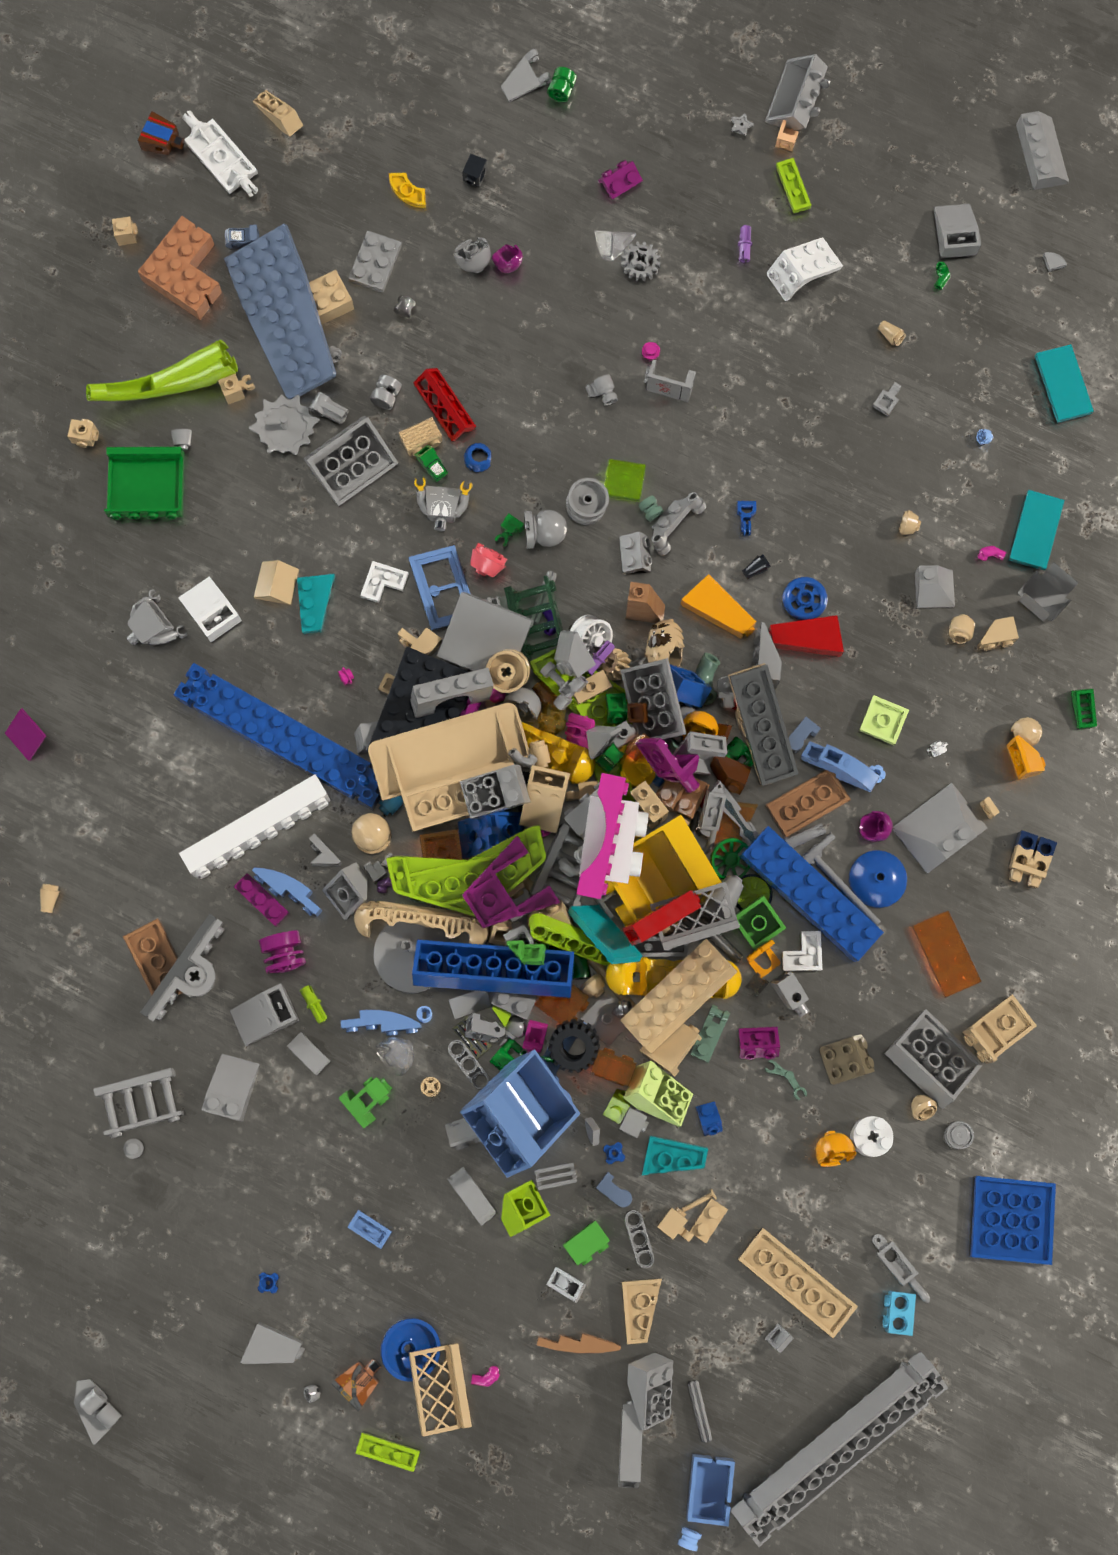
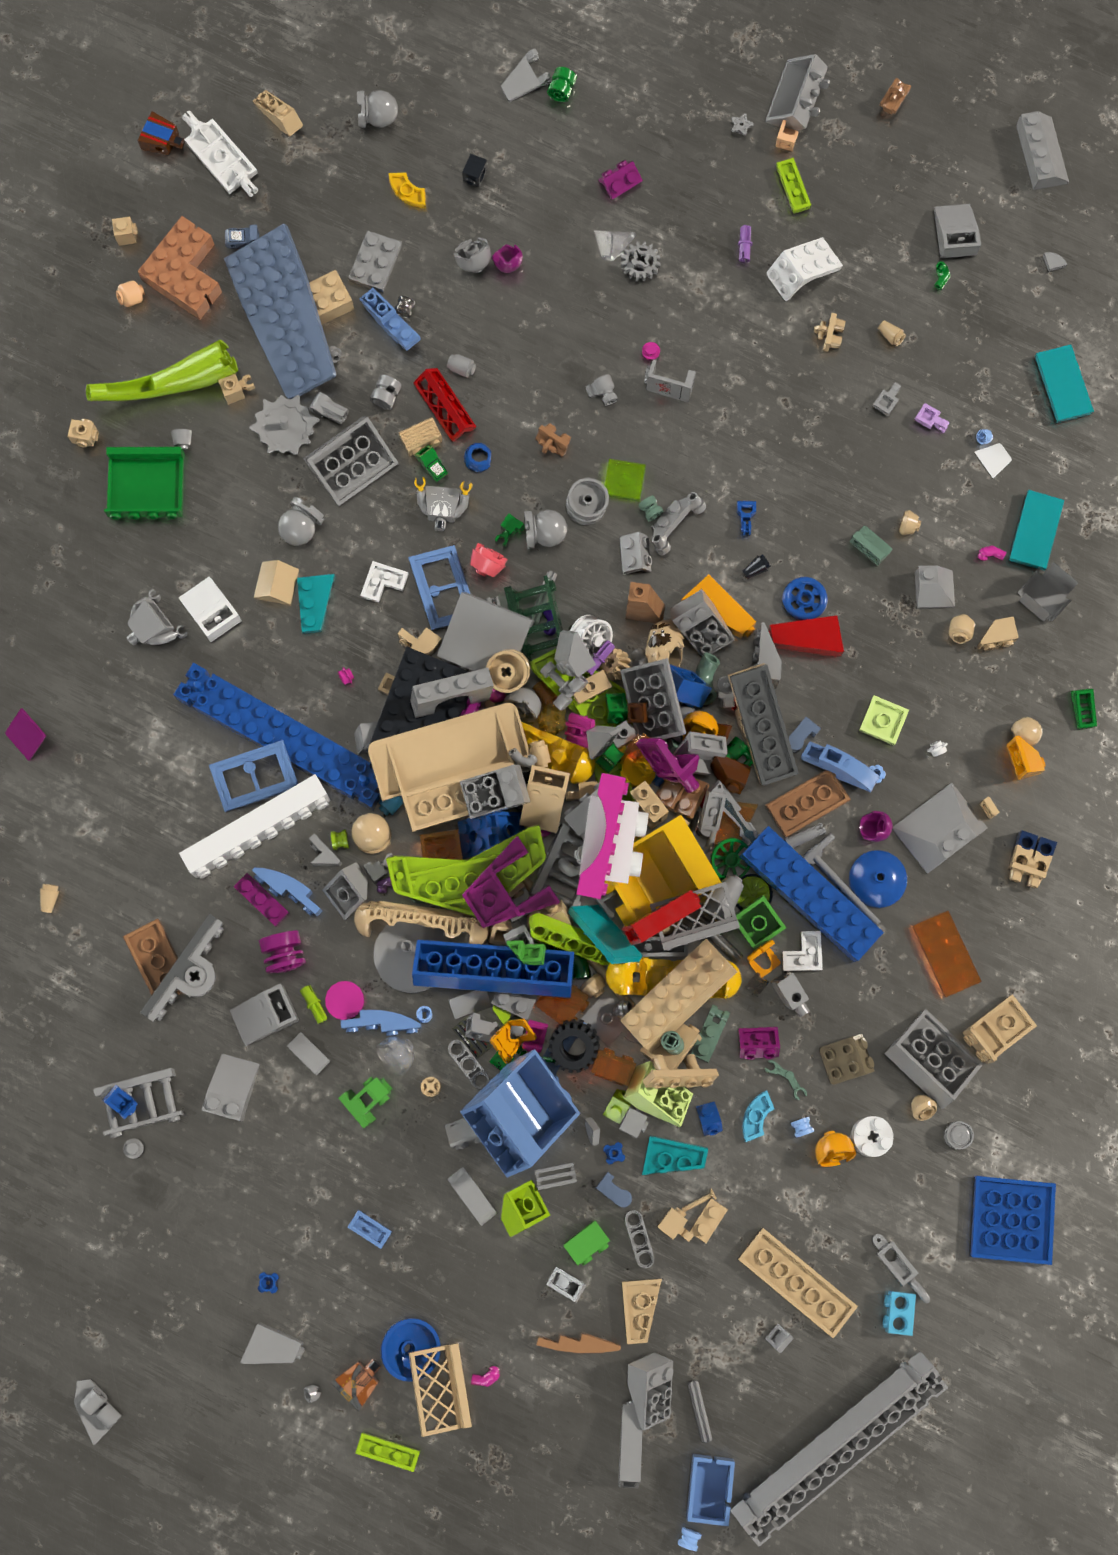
(121, 1102): none -> blue bracket
(130, 293): none -> light nougat head
(249, 767): none -> medium blue door
(298, 524): none -> light grey tile
(339, 839): none -> lime wheel
(344, 1000): none -> dark pink tile
(377, 108): none -> light grey tile
(389, 320): none -> medium blue slope
(461, 365): none -> light grey brick
(505, 1045): none -> light orange piece
(552, 442): none -> medium nougat hips
(676, 1044): none -> sand green wheel
(676, 1078): none -> tan plate
(701, 623): none -> light grey slope
(755, 1115): none -> medium azure tile
(802, 1127): none -> light blue wheel
(831, 340): none -> tan hips
(871, 545): none -> sand green panel
(895, 96): none -> medium nougat hips
(929, 416): none -> lavender plate
(994, 458): none -> white sticker

